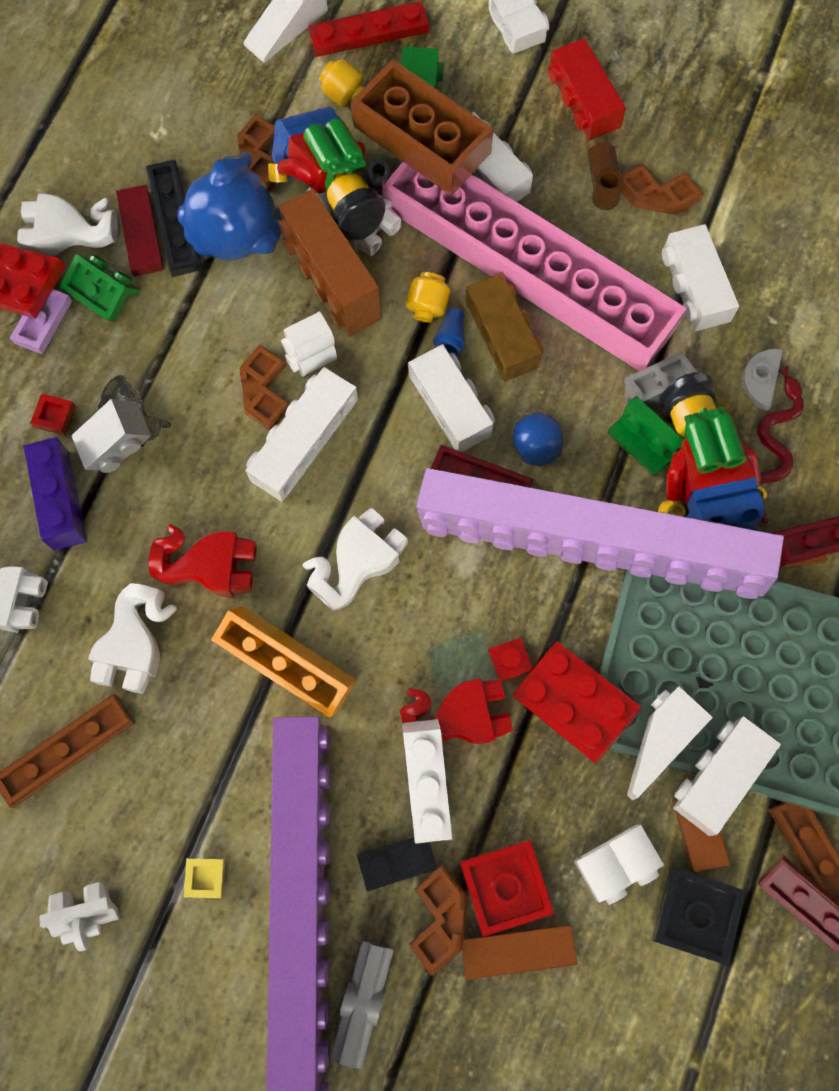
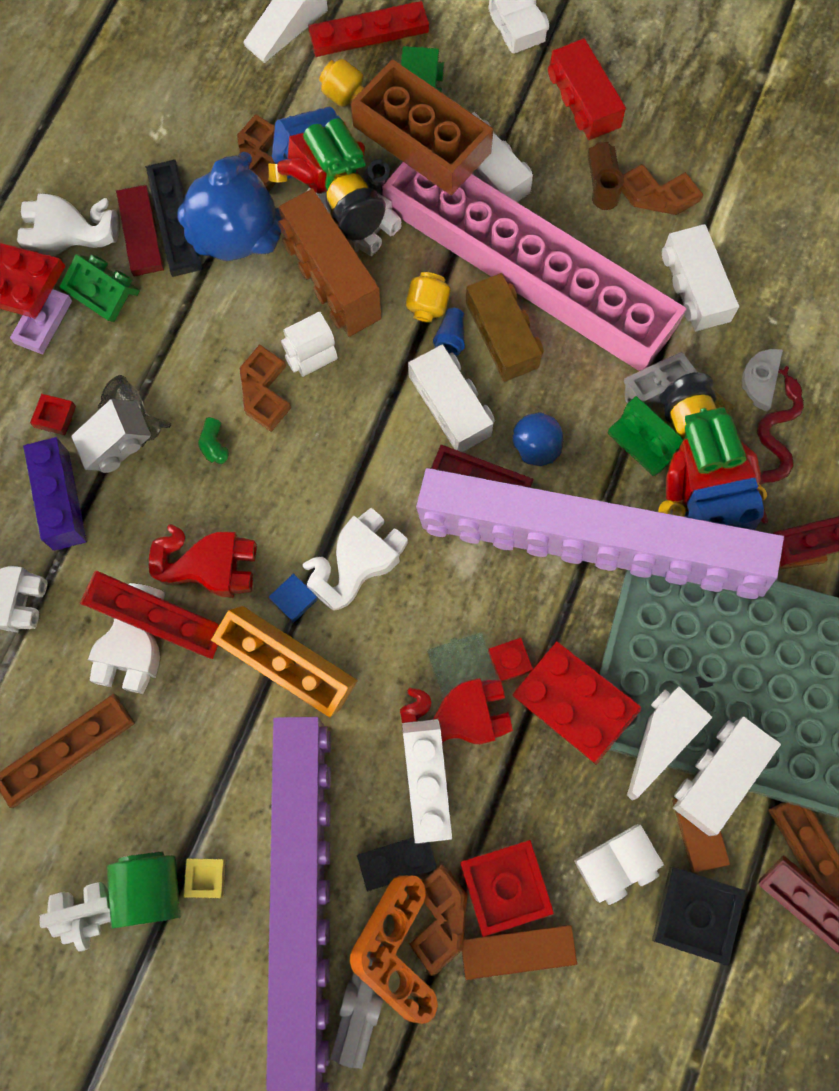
(143, 889): none -> green piece
(150, 614): none -> red tile
(209, 444): none -> green arm
(293, 598): none -> blue tile
(301, 434): white brick -> none
(384, 957): none -> orange beam

